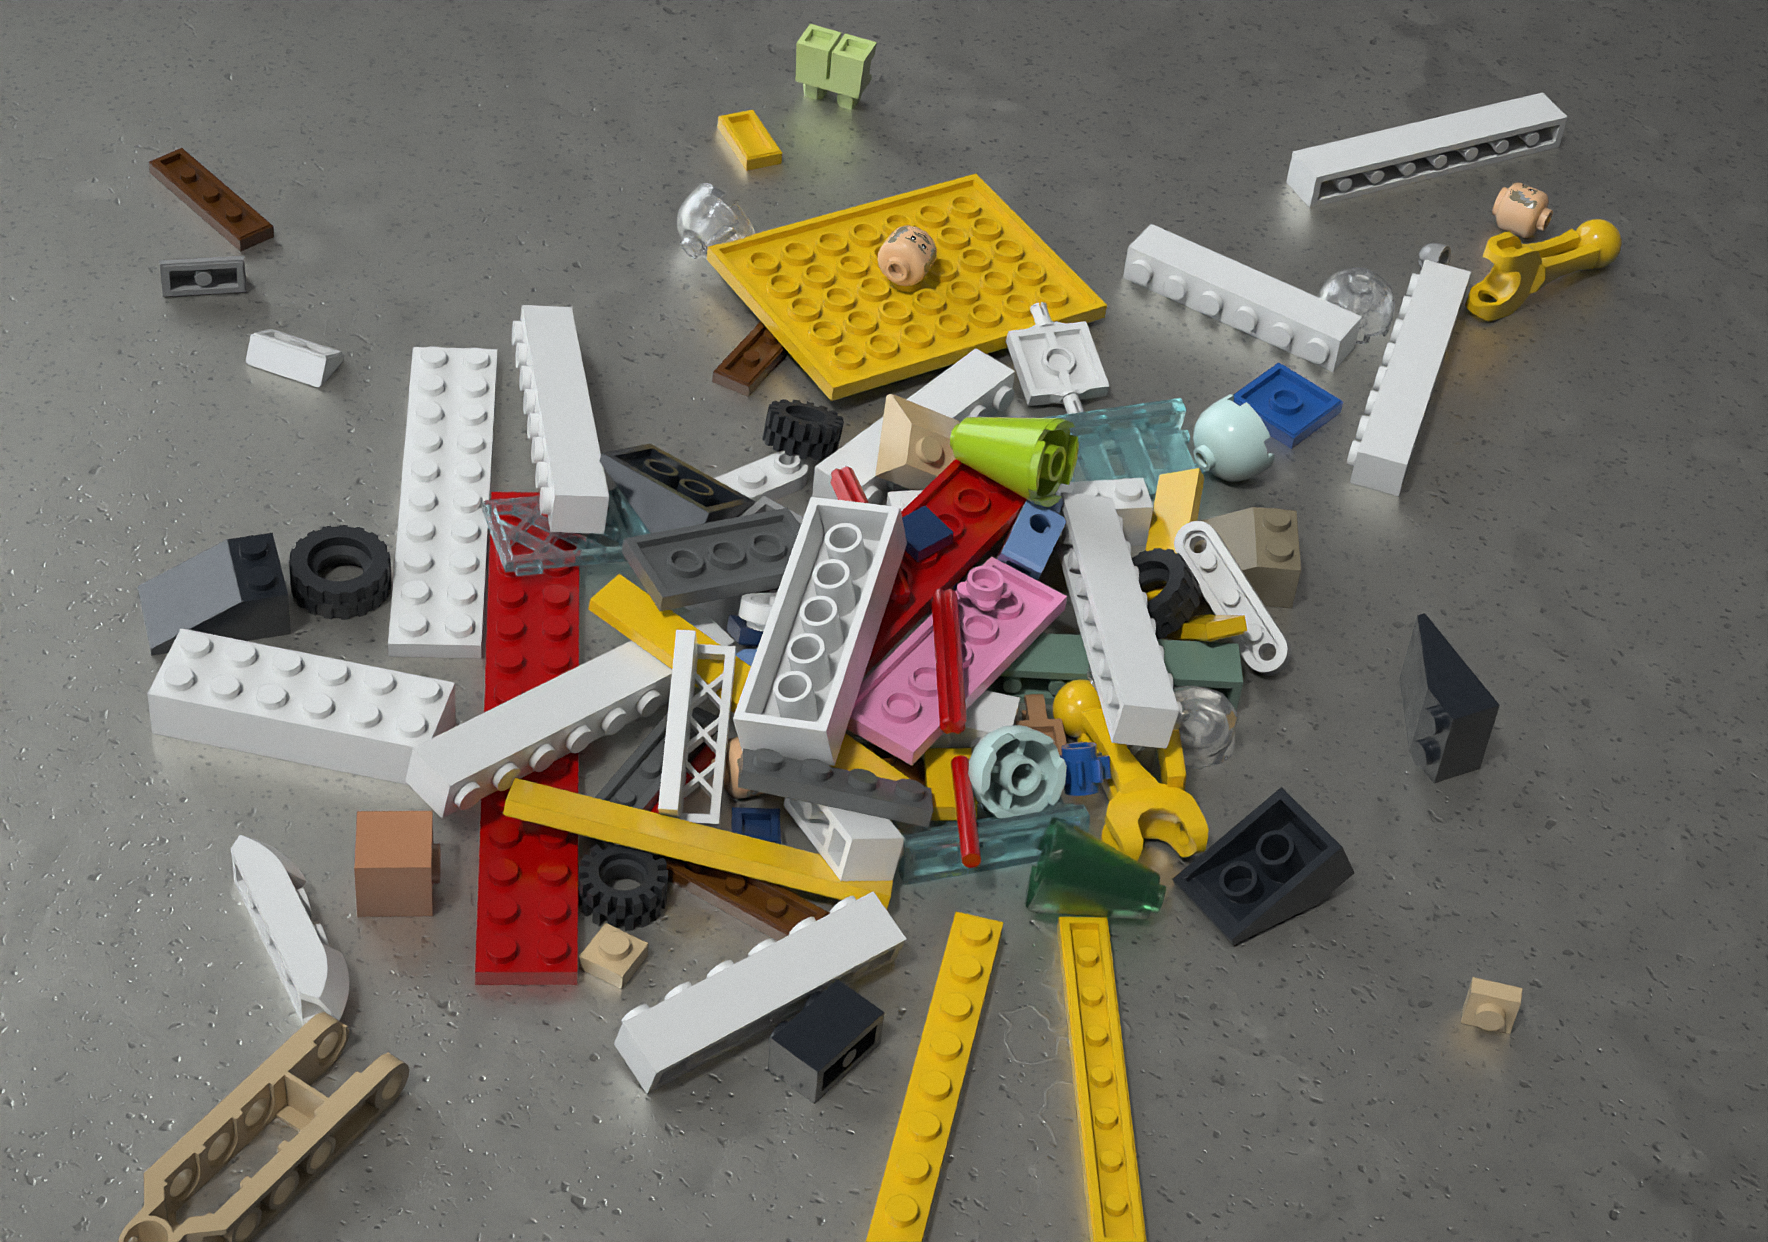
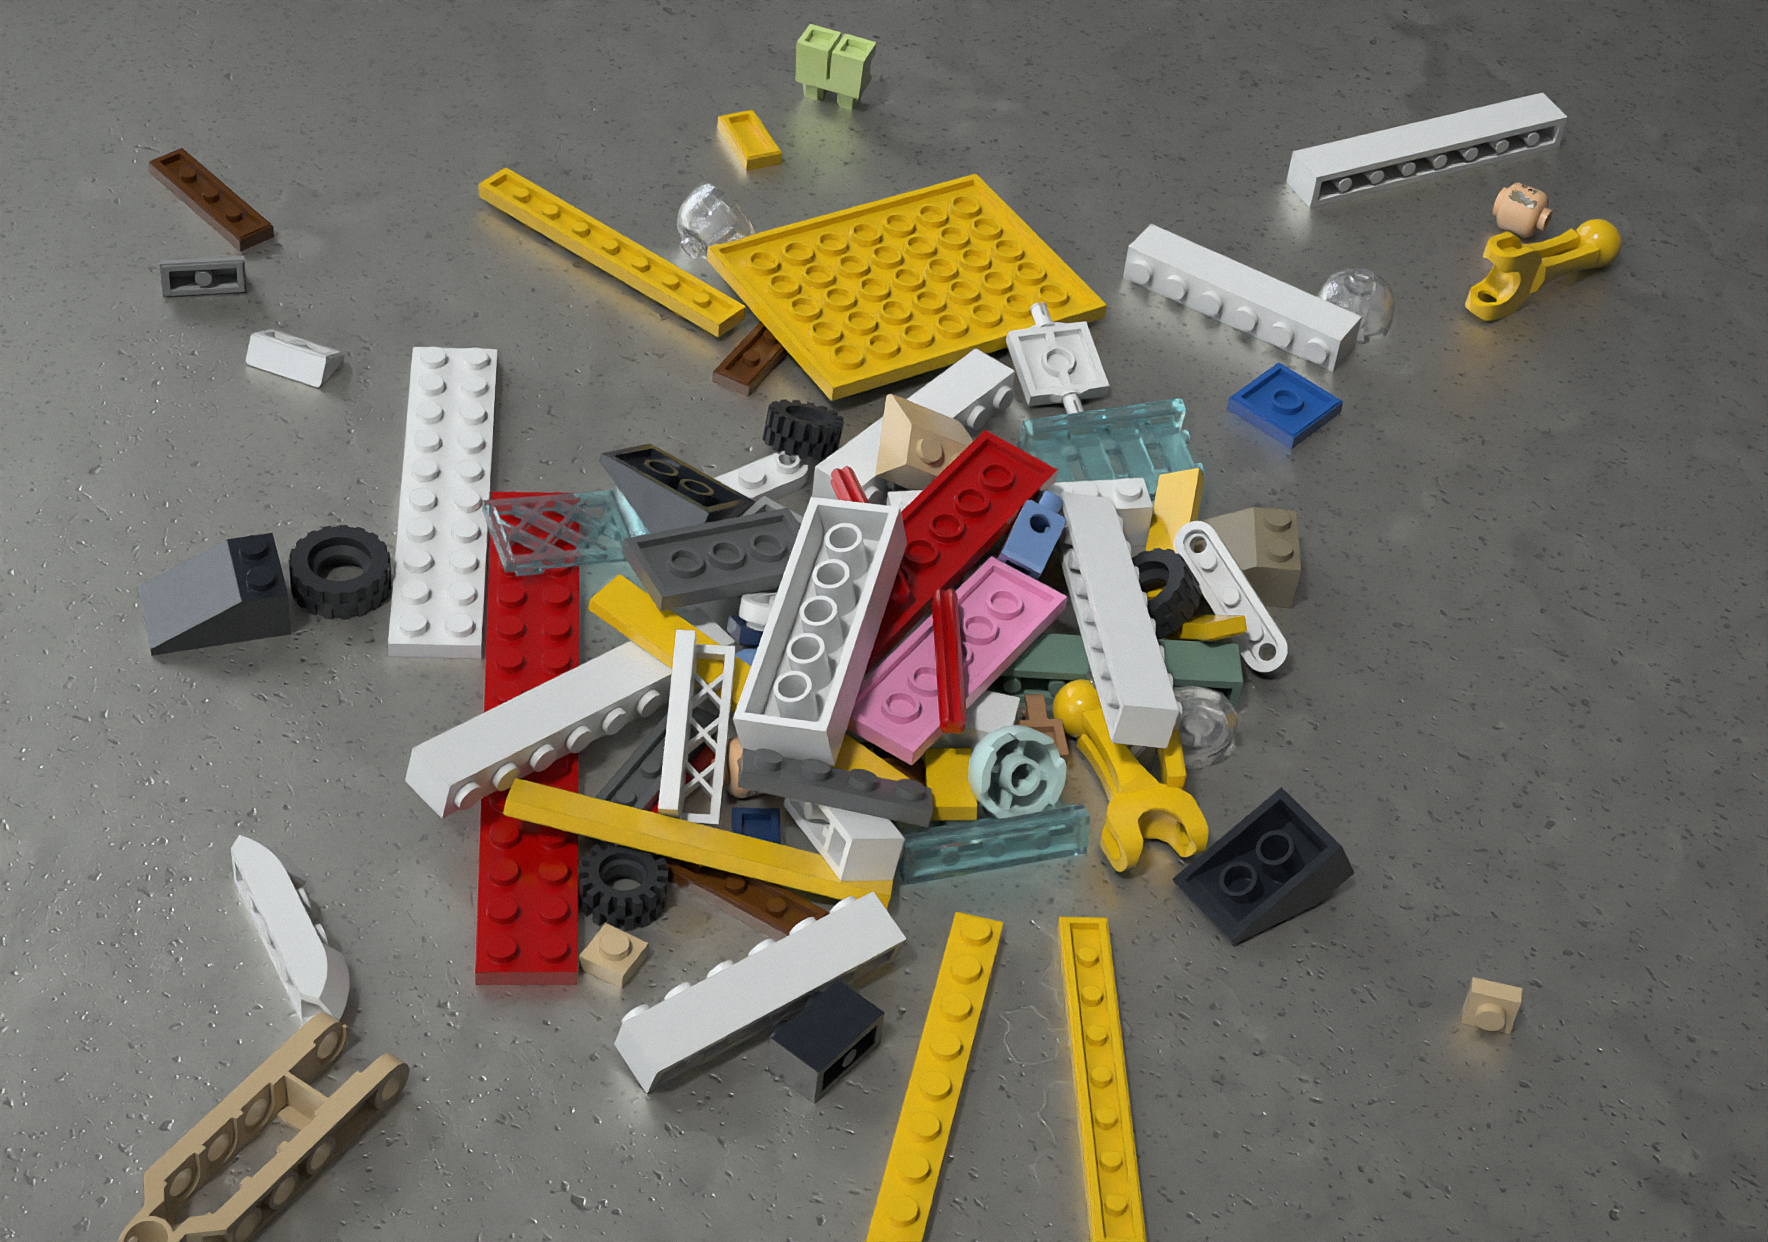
(297, 705): white brick -> none
(395, 863): nougat head -> none
(560, 420): white brick -> none
(612, 252): none -> yellow plate
(907, 255): light nougat head -> none
(925, 533): dark blue tile -> none
(965, 812): red bar -> none
(984, 587): bright pink plate -> none
(1019, 453): lime cone -> none
(1084, 768): blue gear -> none
(1089, 878): clear green cone -> none
(1231, 441): light aqua cylinder -> none
(1409, 378): white brick -> none
(1436, 253): light grey hinge -> none
(1443, 706): black slope -> none

